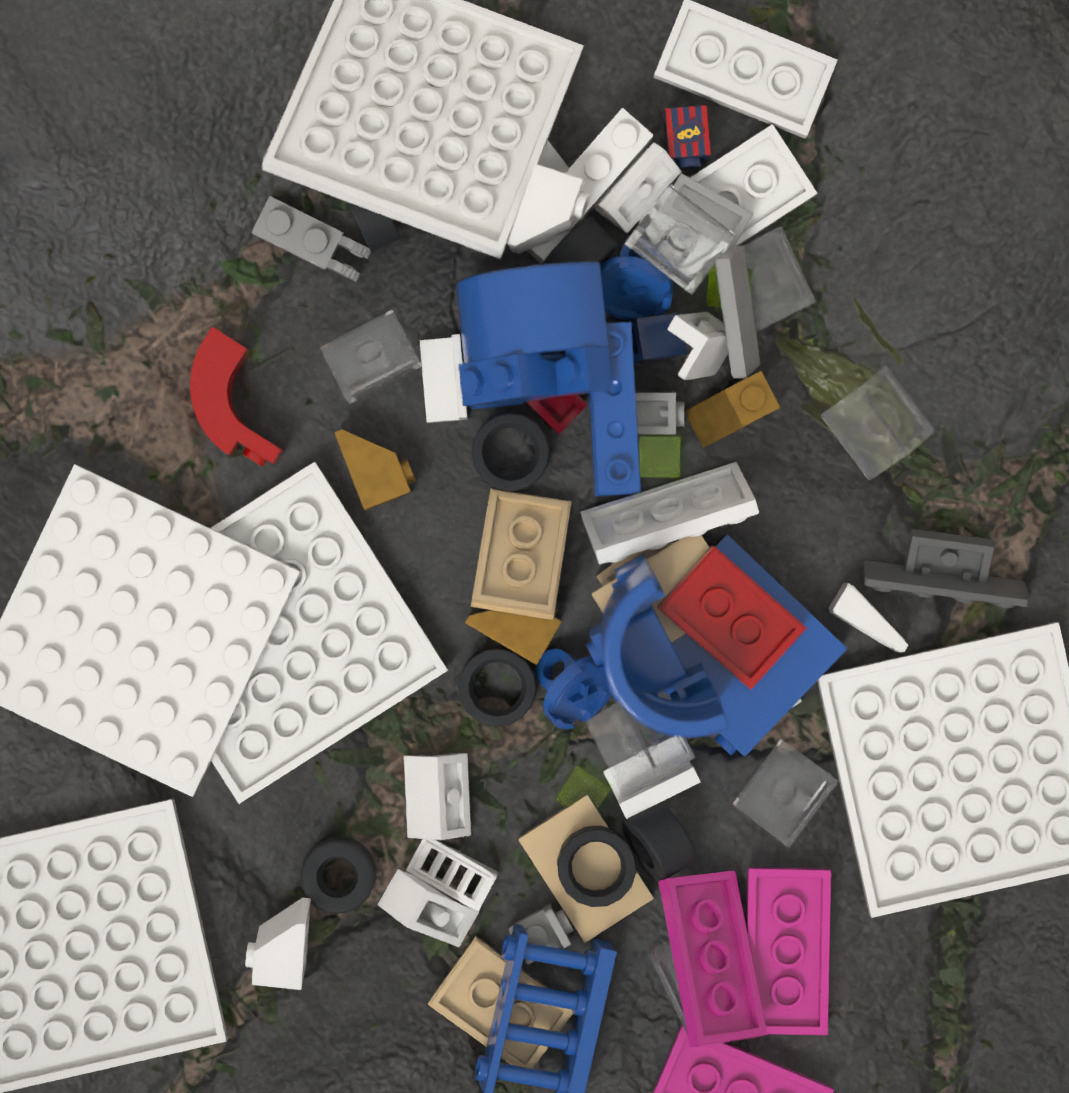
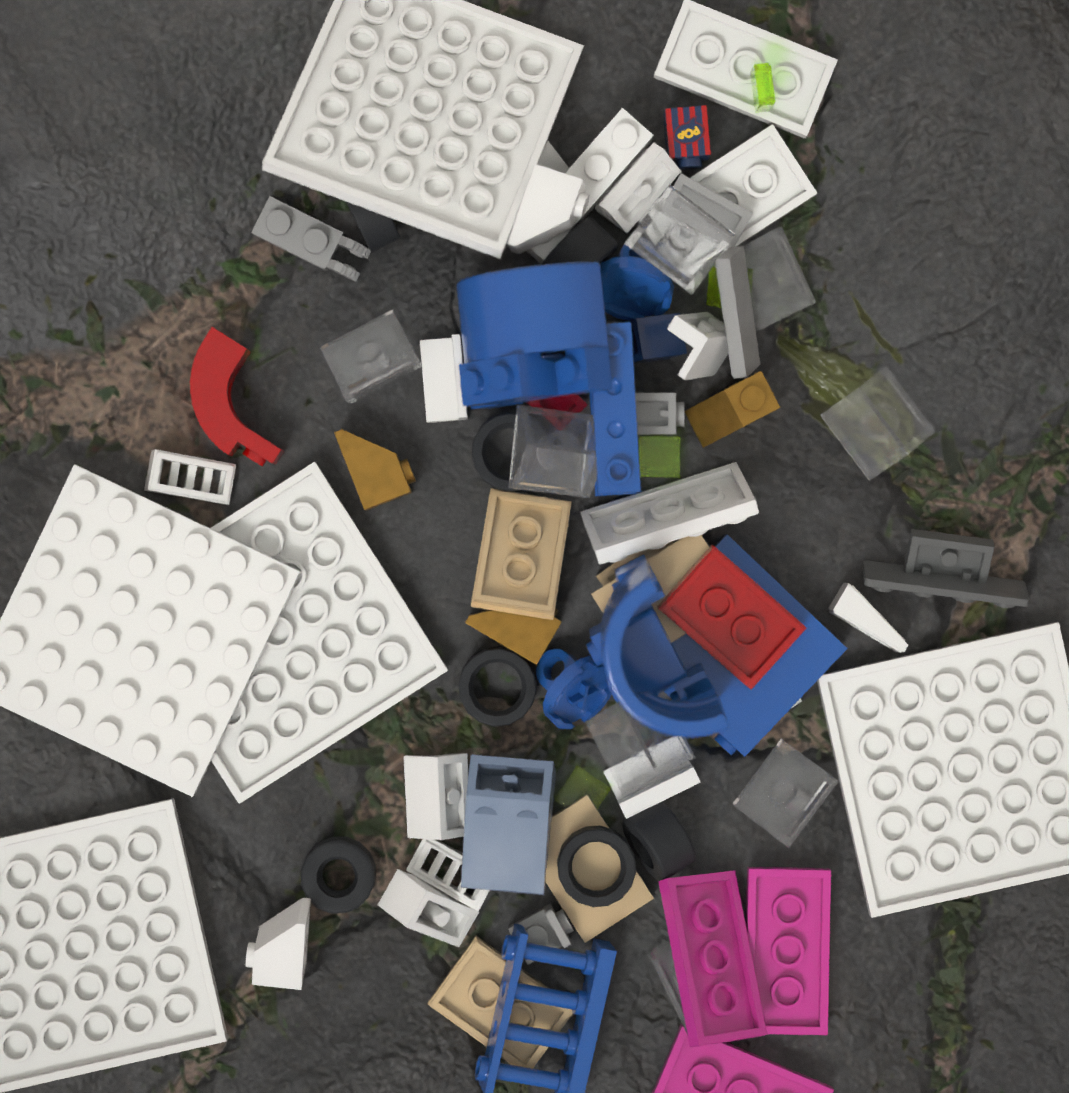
(155, 469): none -> white slope
(507, 824): none -> sand blue slope
(553, 452): none -> clear slope
(762, 87): none -> clear neon green tile

